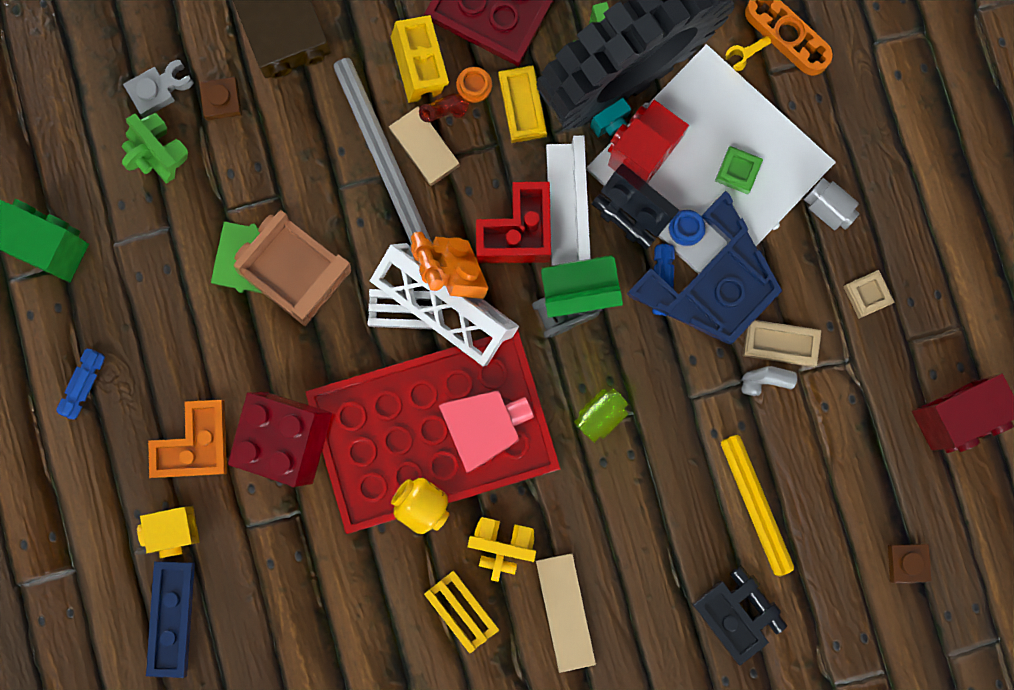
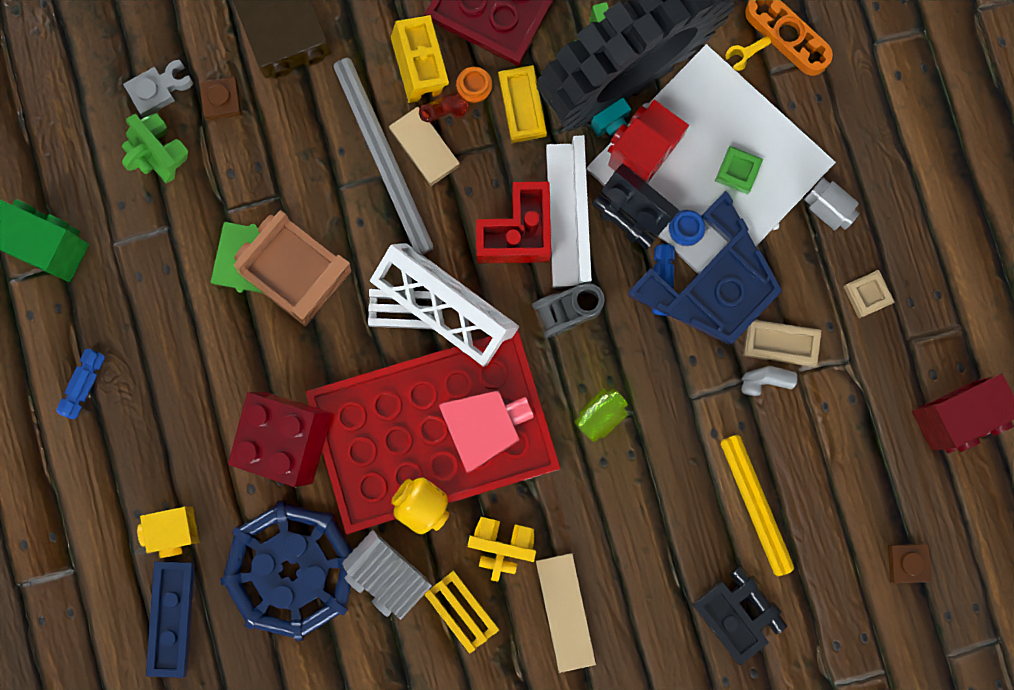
(201, 451): orange plate -> none
(268, 565): none -> dark blue plate
(385, 576): none -> light grey brick
(449, 264): orange plate -> none
(581, 286): green panel -> none

